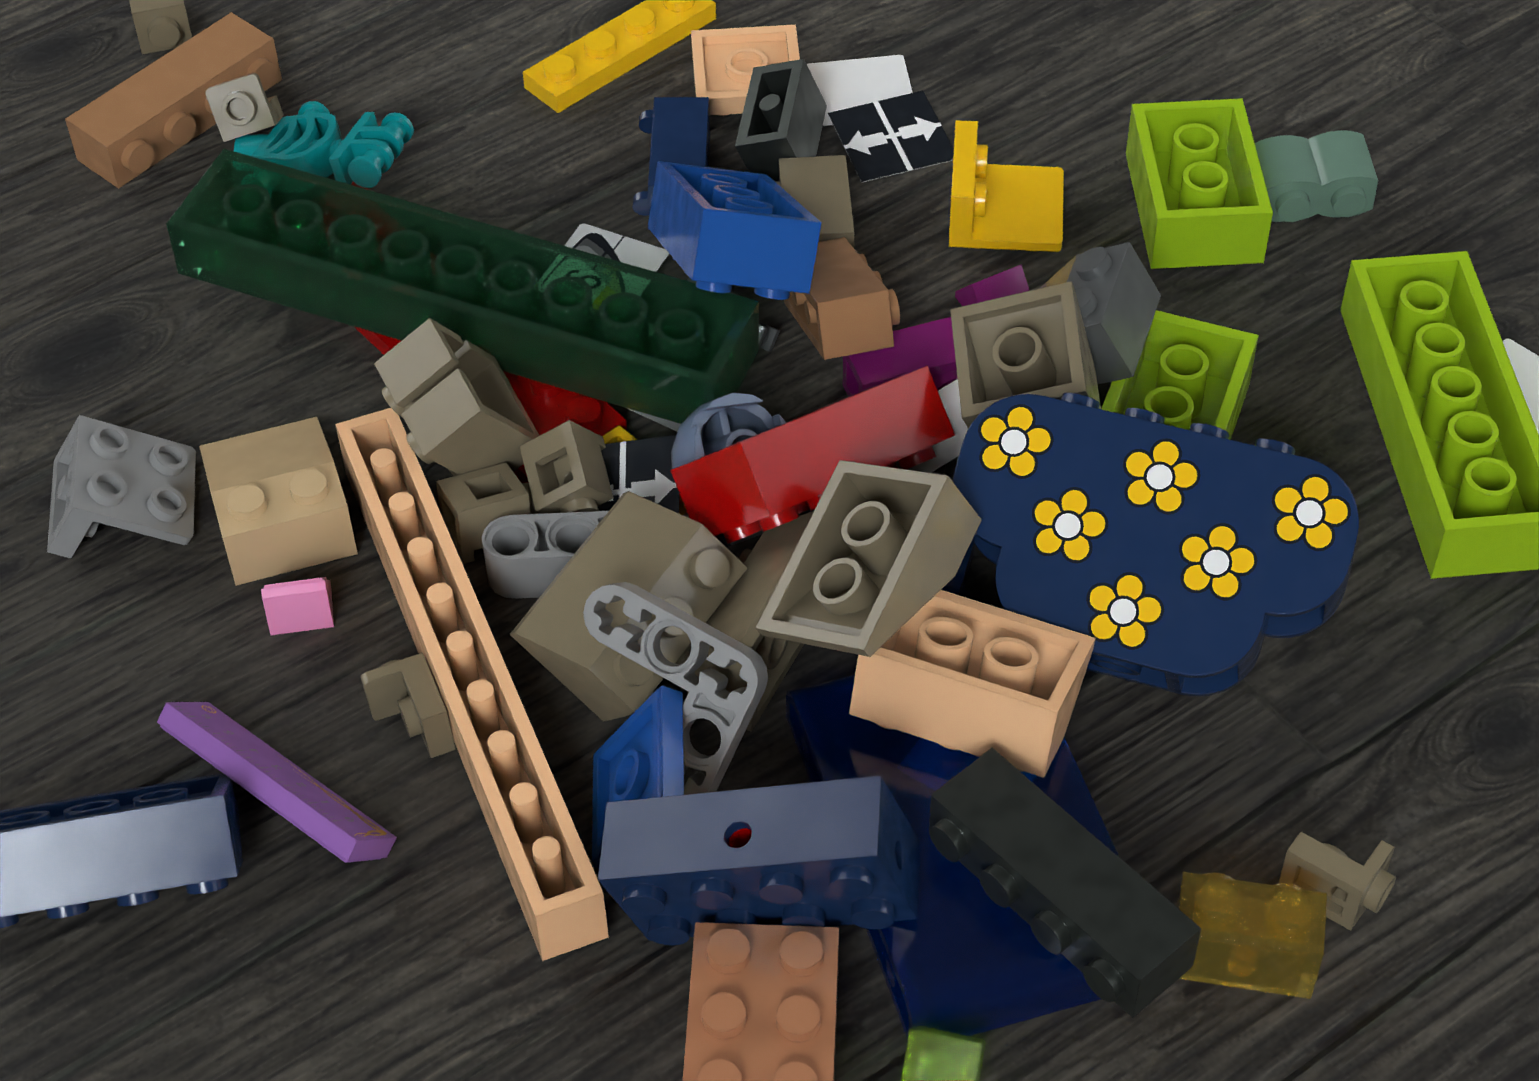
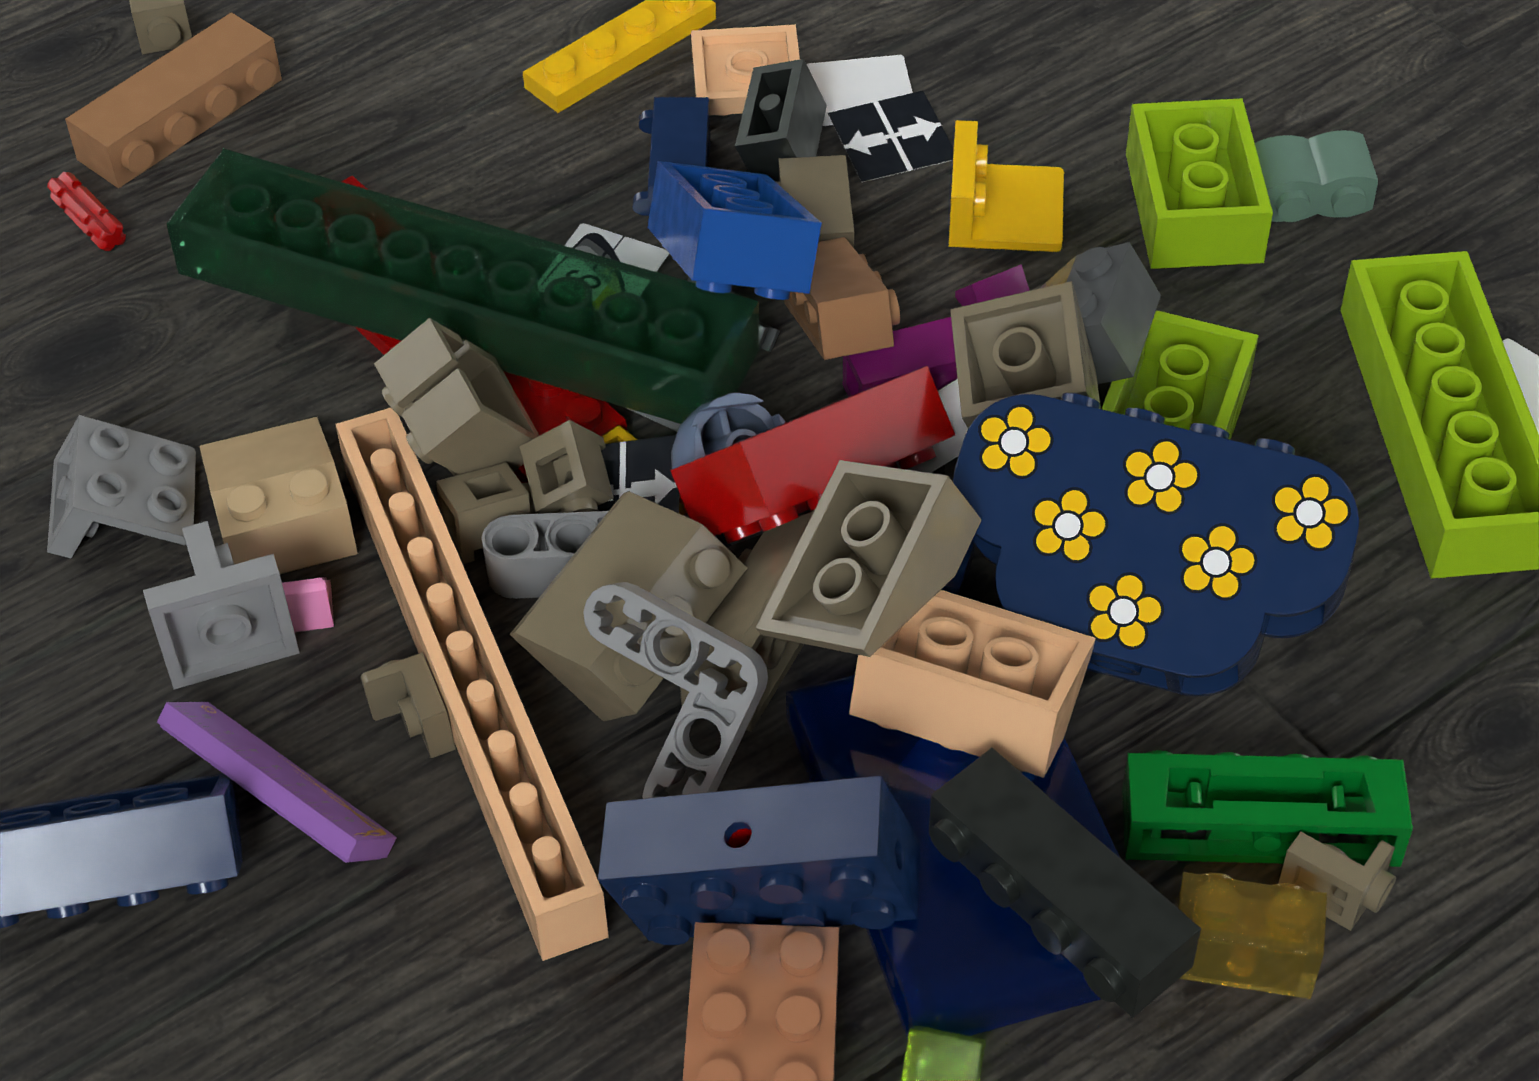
(86, 211): none -> red axle
(222, 615): none -> light grey bracket
(242, 107): dark tan bracket -> none
(316, 146): teal piece -> none
(640, 759): blue tile -> none
(1261, 805): none -> green brick

